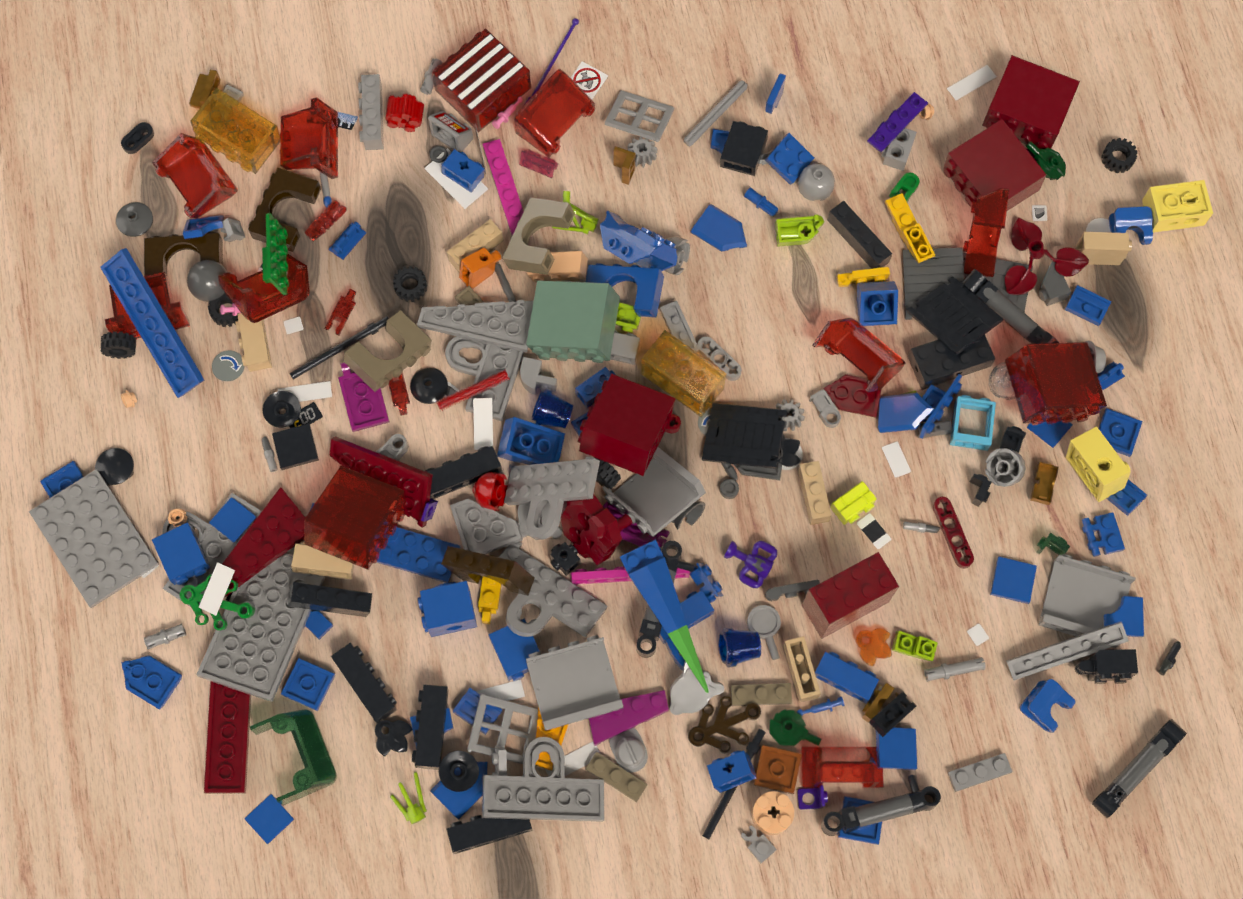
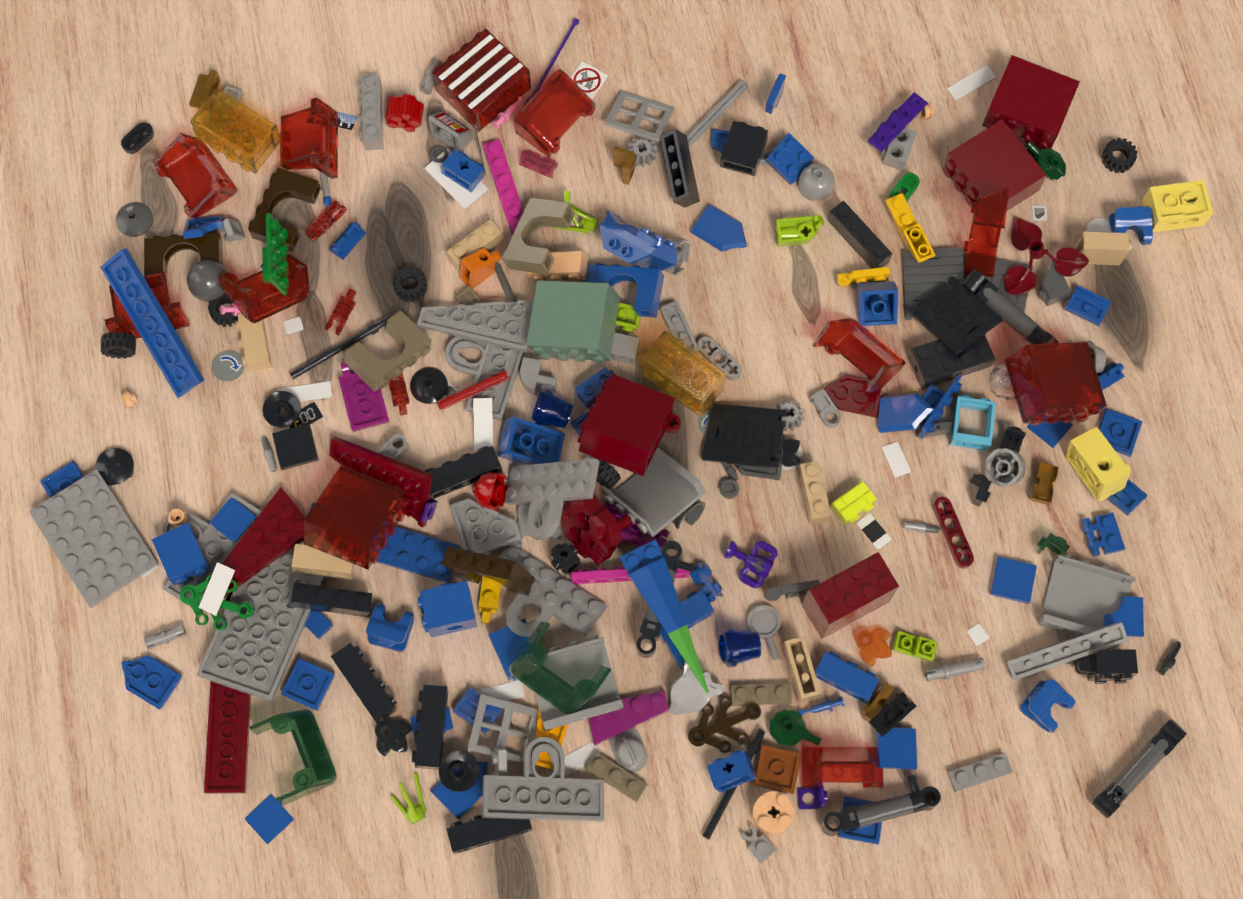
(388, 634): none -> blue piece
(529, 670): none -> clear green windscreen
(679, 168): none -> black brick
(761, 202): blue axle -> none

